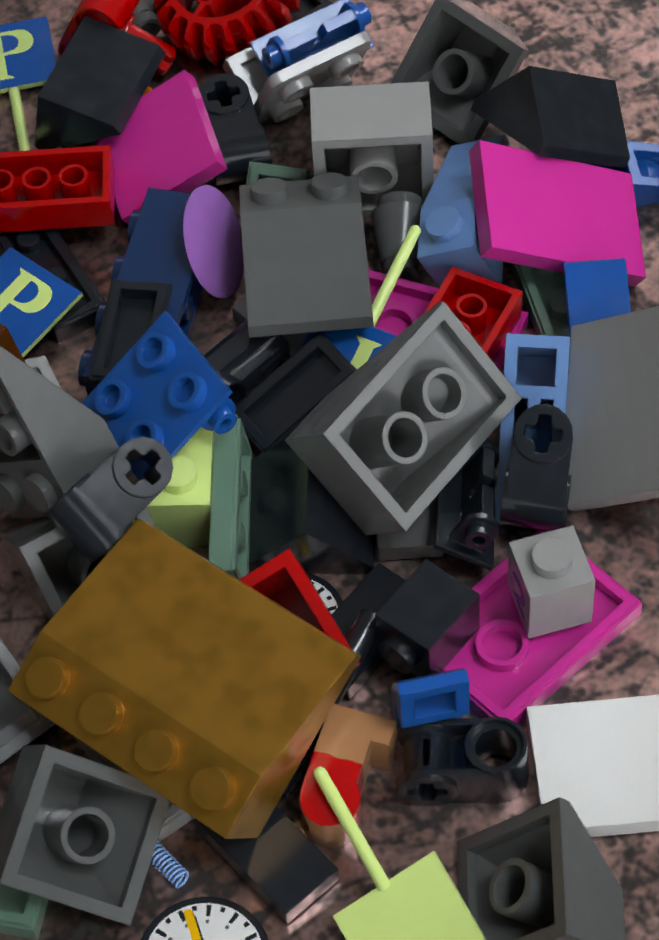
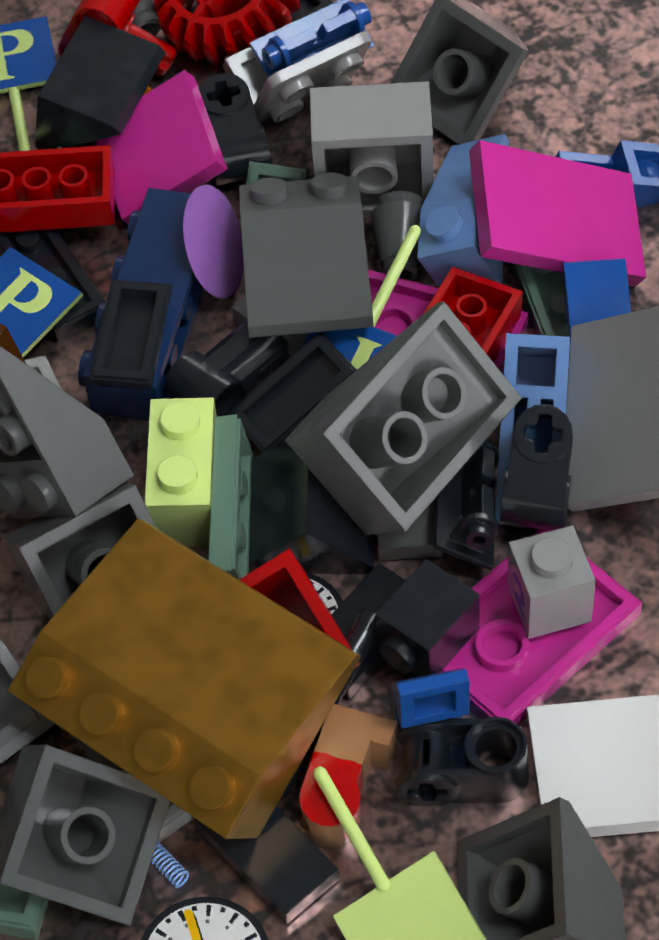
(106, 502): black piece -> none
(162, 392): blue hinge -> none
(559, 115): black slope -> none

